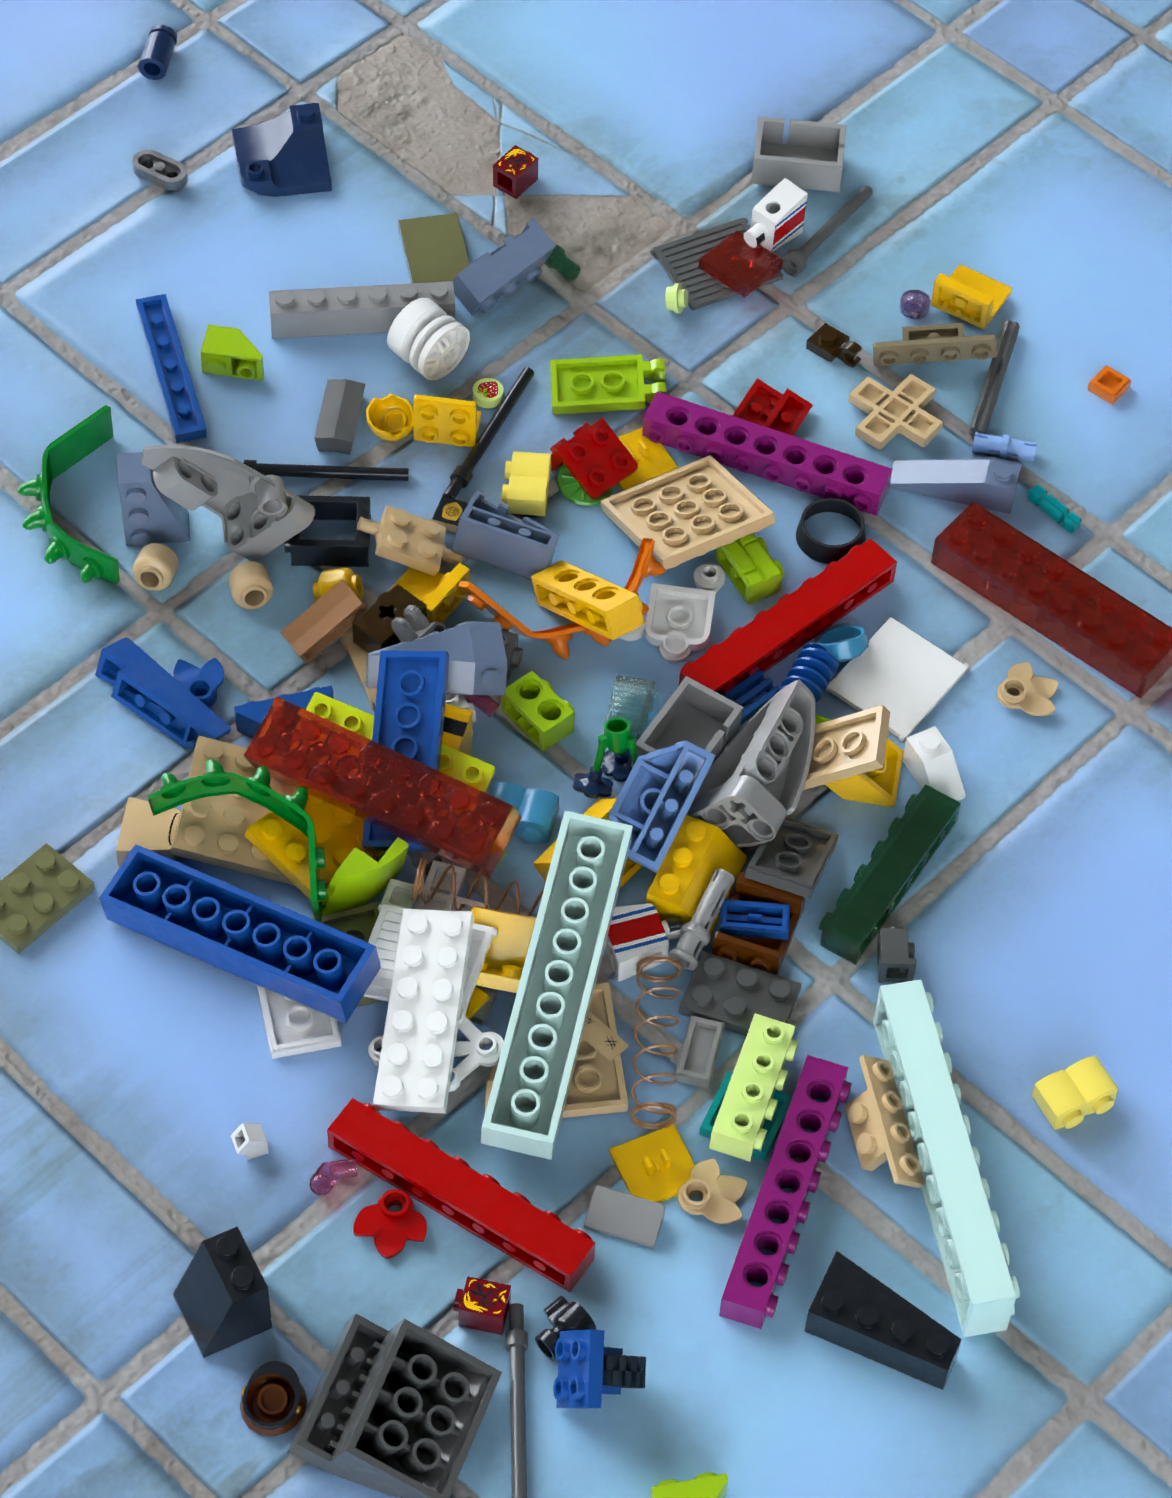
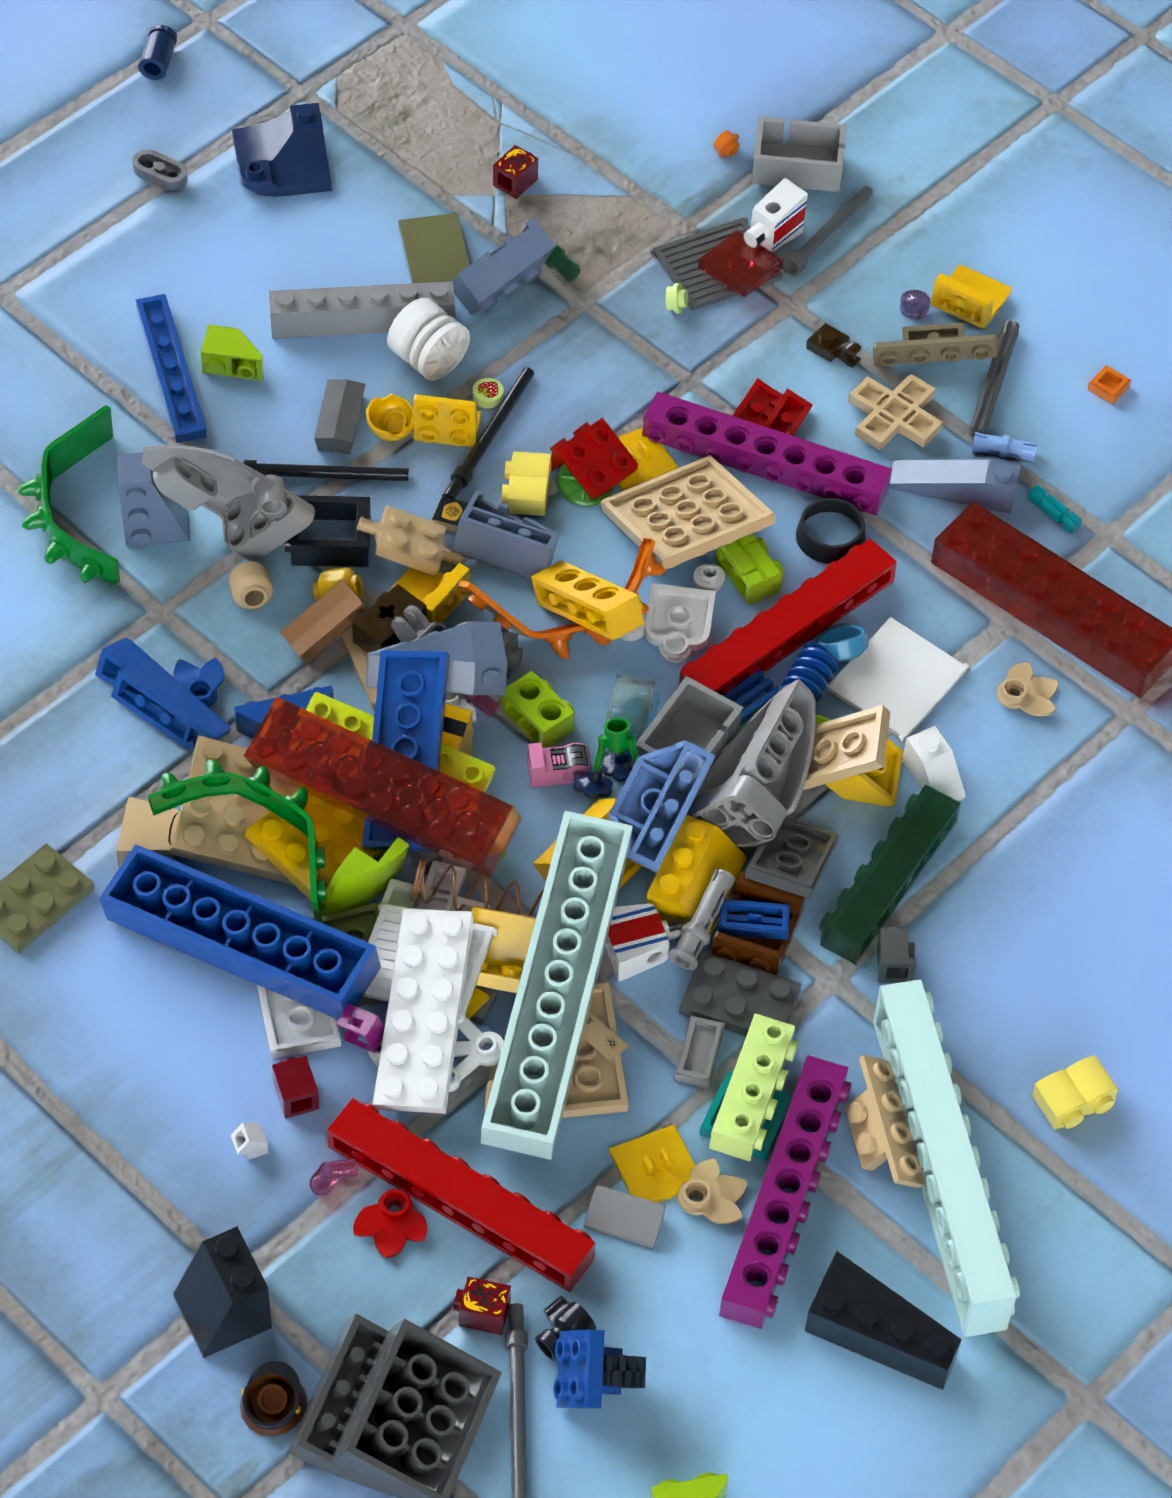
(155, 566): tan head -> none
(295, 1086): none -> dark red brick
(362, 1024): none -> magenta piece
(536, 808): dark azure brick -> none
(556, 764): none -> bright pink leg
(604, 383): lime tile -> none
(654, 1105): medium nougat piece -> none
(726, 144): none -> orange plate

